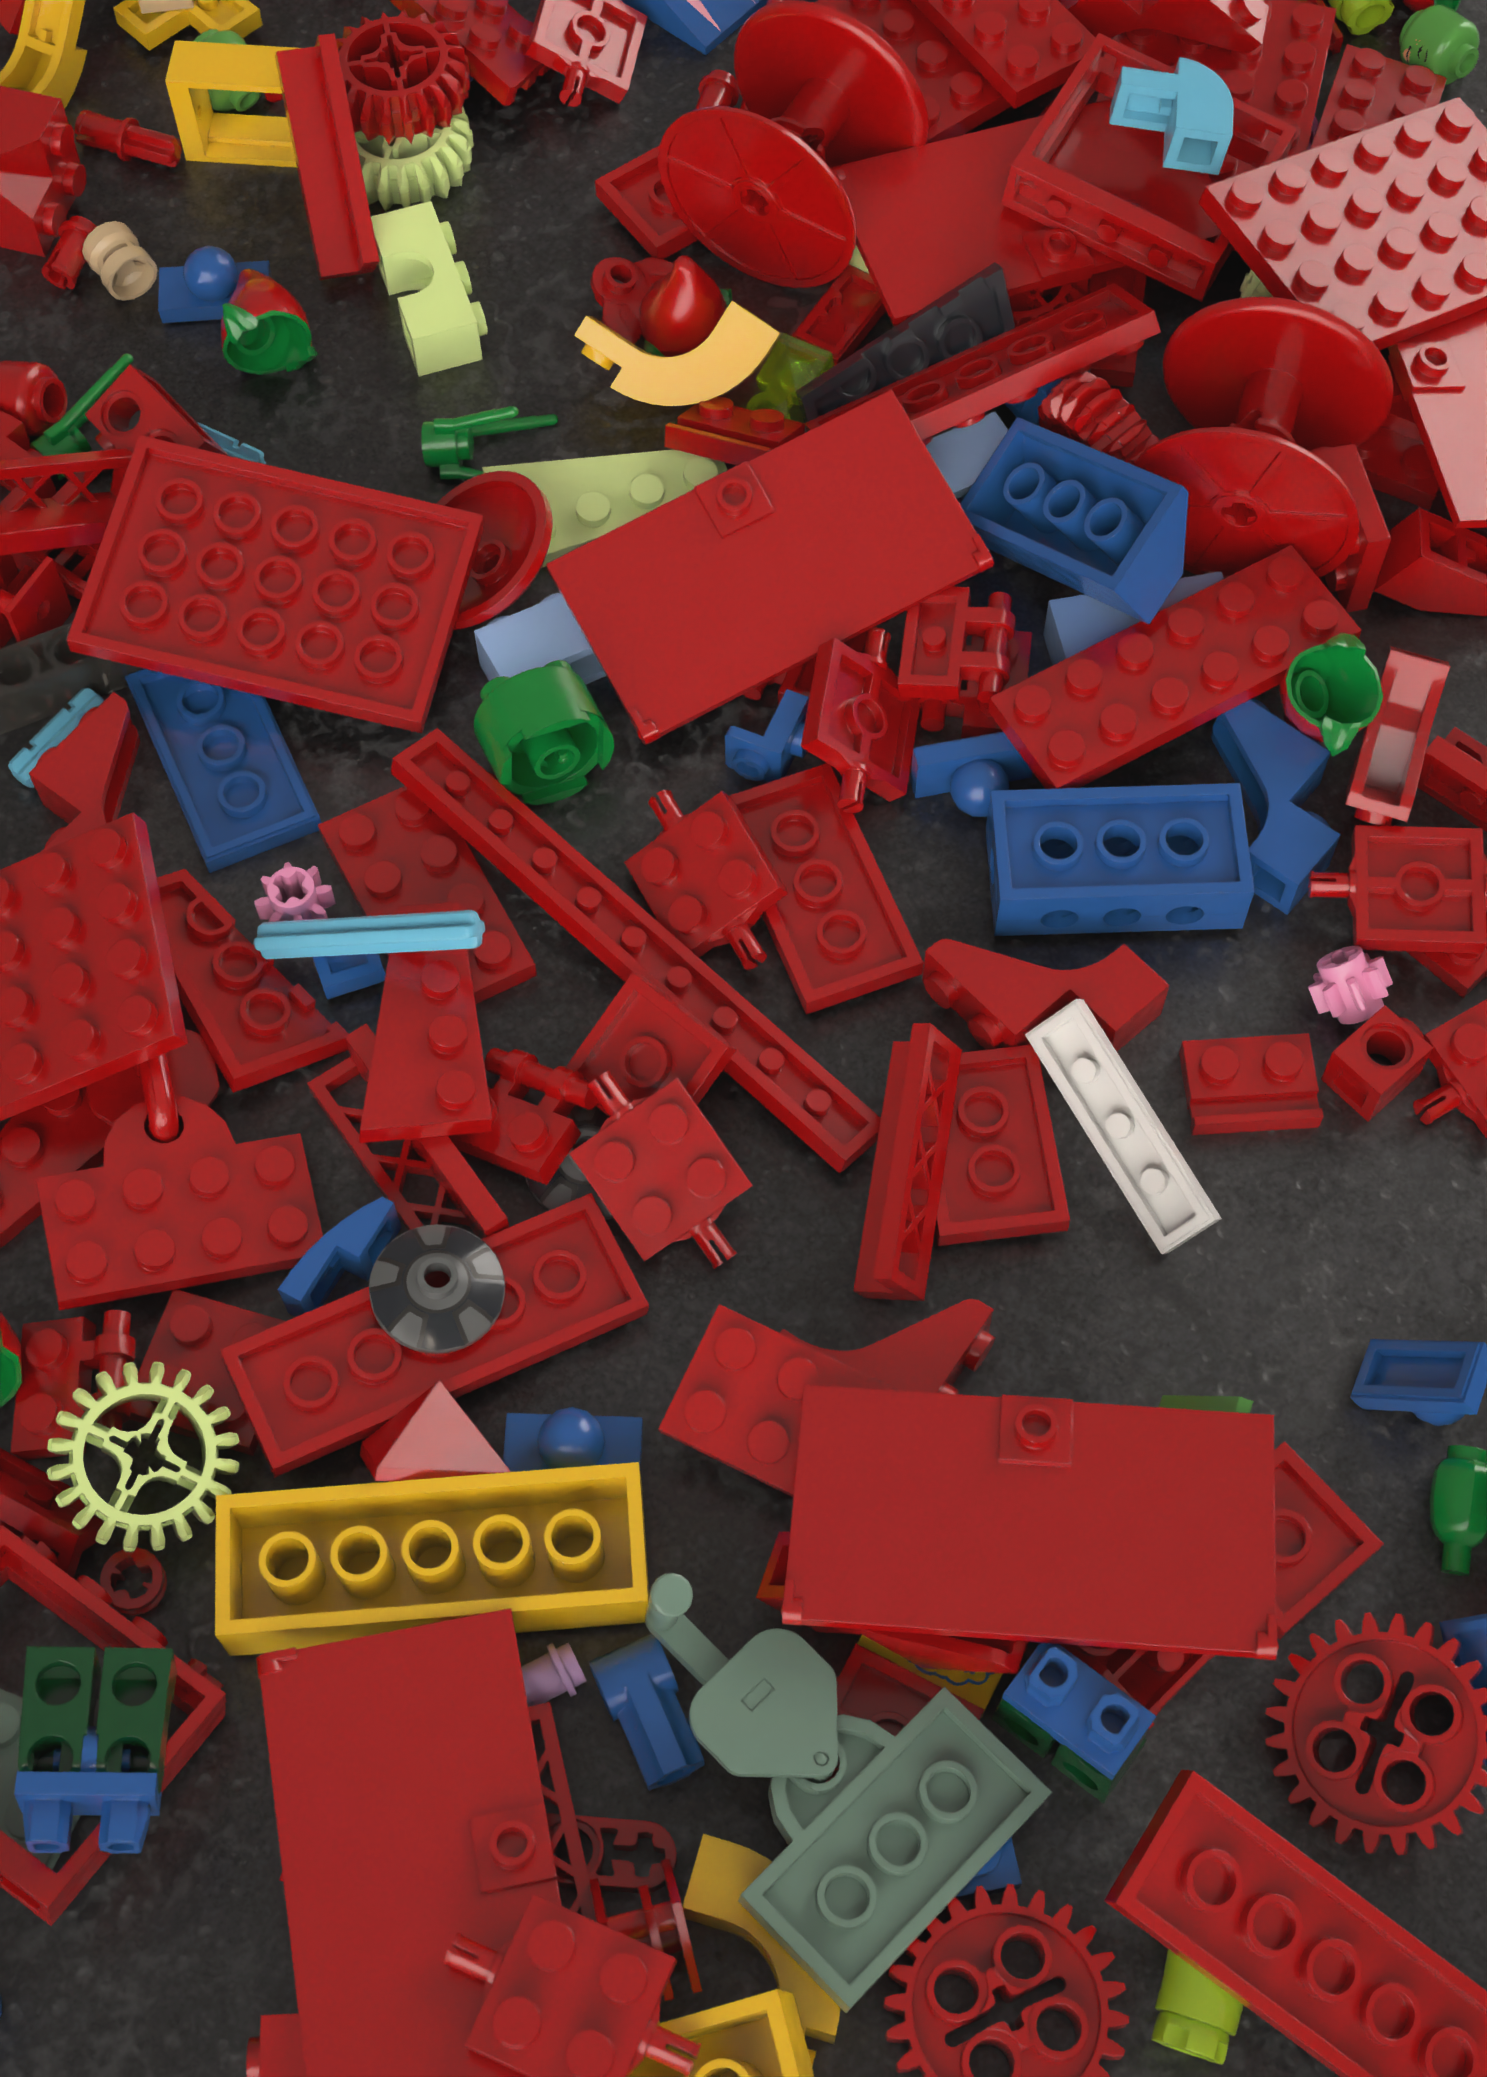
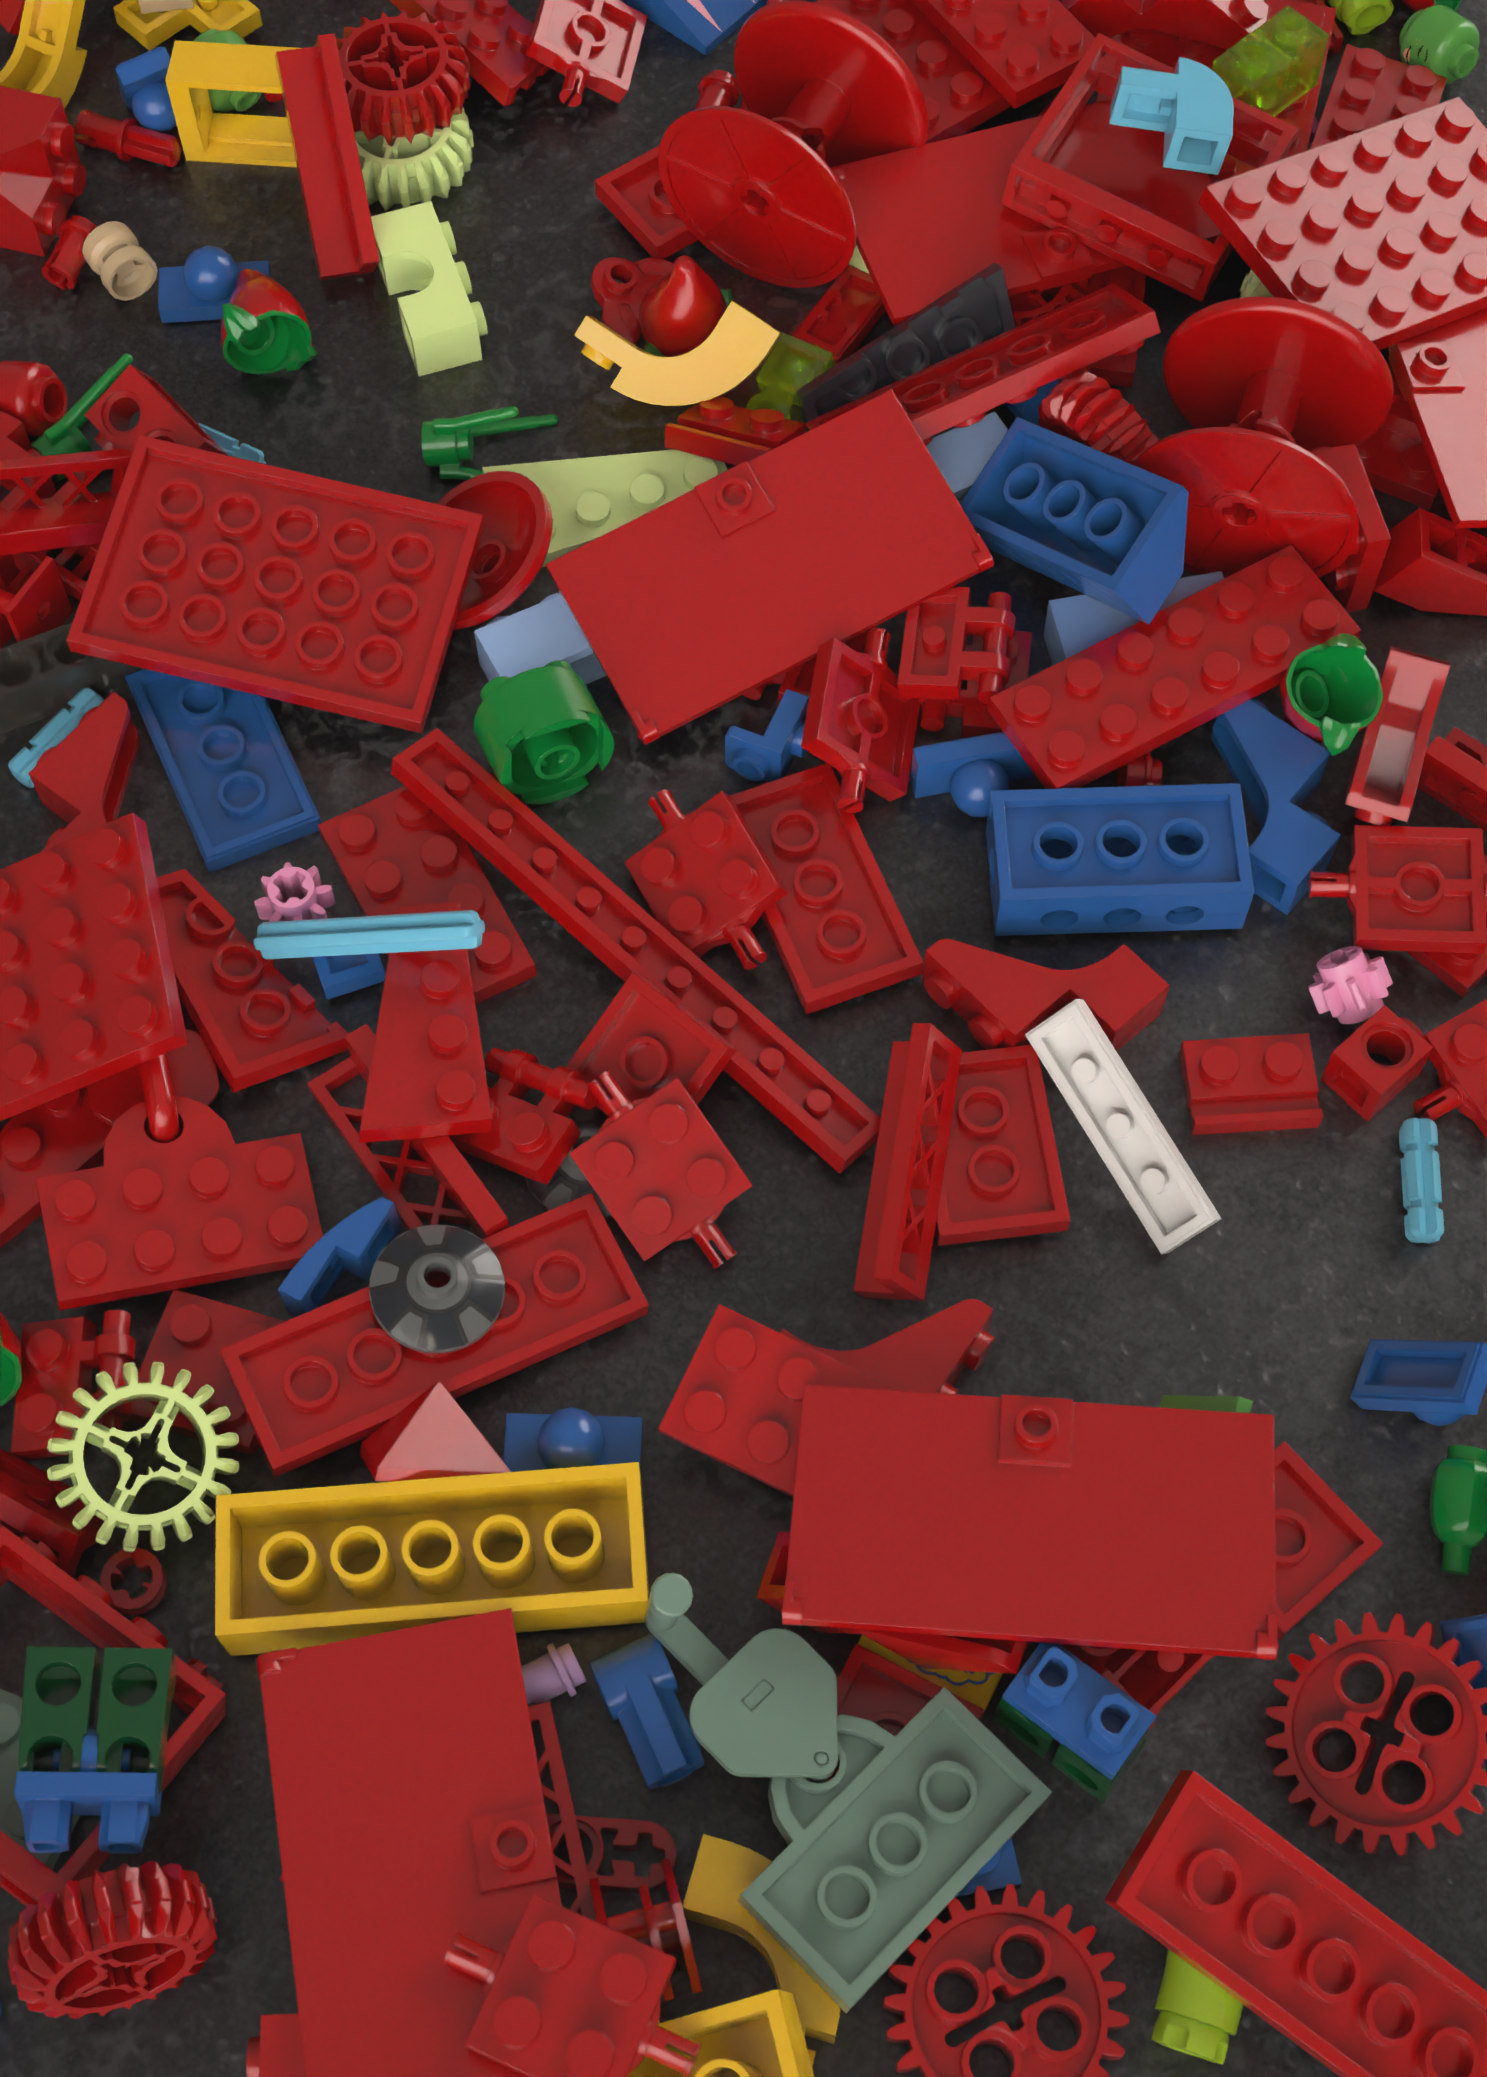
(111, 1940): none -> red gear
(145, 89): none -> blue tile
(1140, 772): none -> red plate
(1274, 62): none -> clear neon green brick
(1421, 1180): none -> medium azure axle

